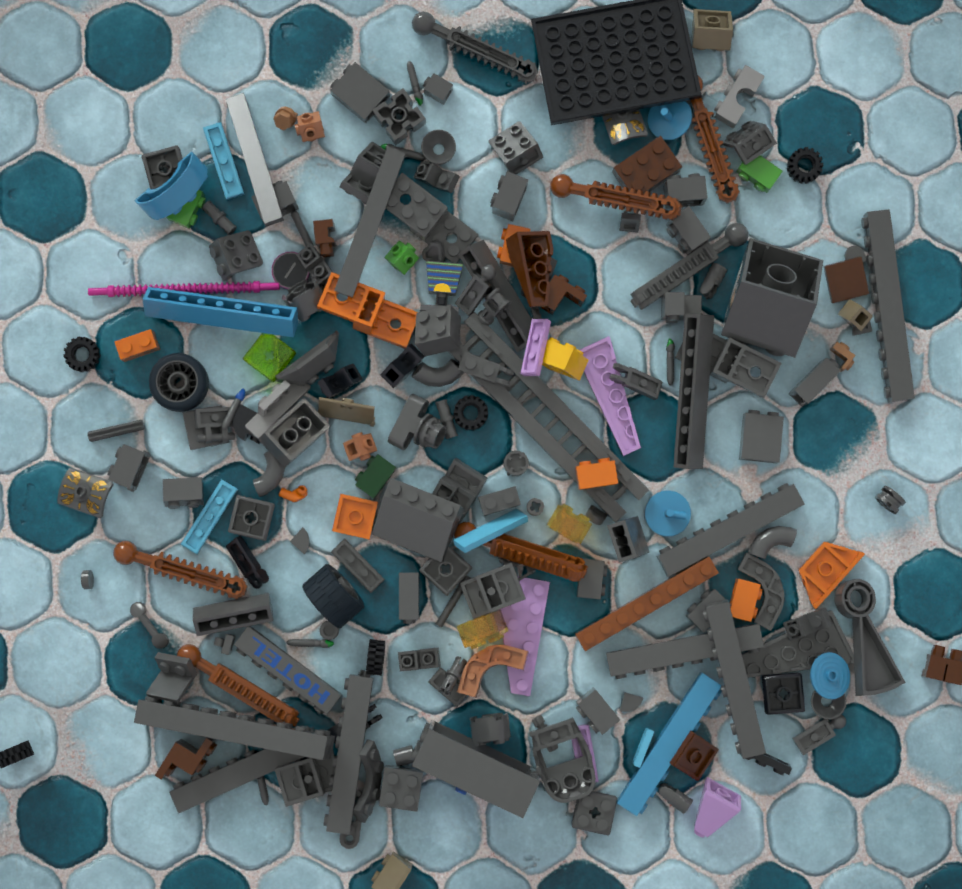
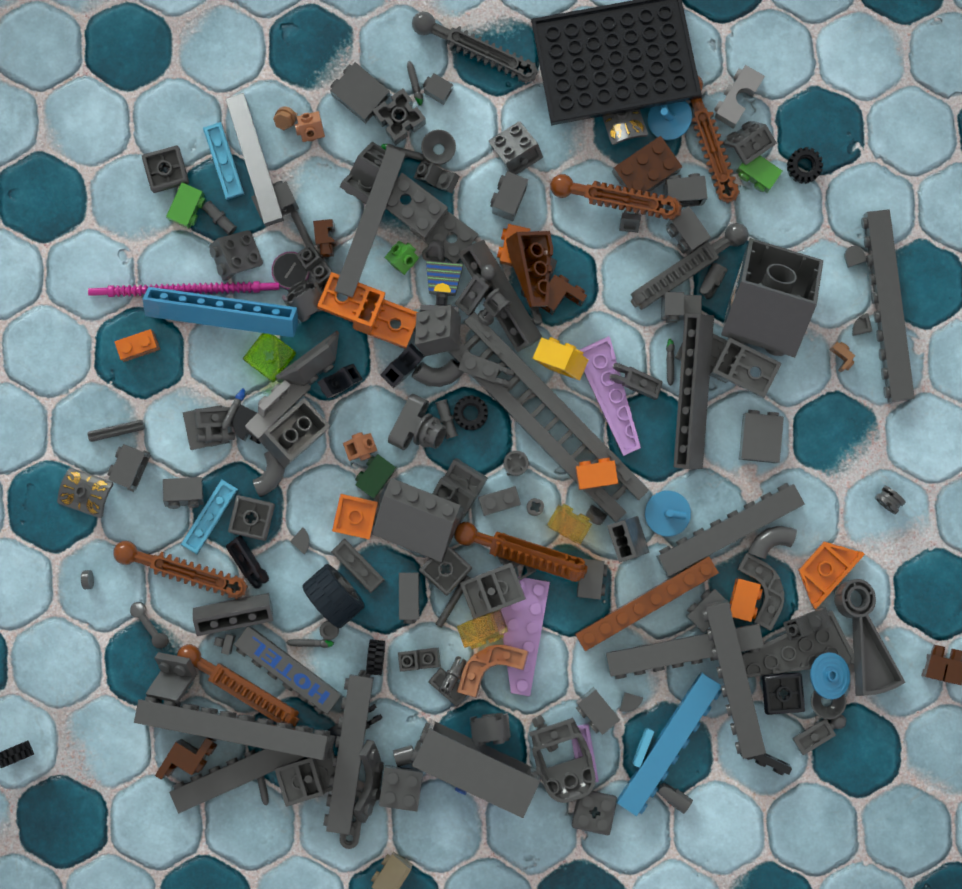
(78, 343): black tyre -> none
(164, 377): wheel -> none
(176, 191): dark azure brick -> none
(295, 495): orange arm -> none
(346, 410): dark tan door -> none
(490, 530): medium azure tile -> none
(535, 347): lavender tile -> none
(694, 756): reddish brown tile -> none
(712, 29): dark tan slope -> none
(715, 808): lavender slope -> none
(814, 381): dark grey brick -> none
(846, 279): reddish brown tile -> none
(855, 315): dark tan brick -> none

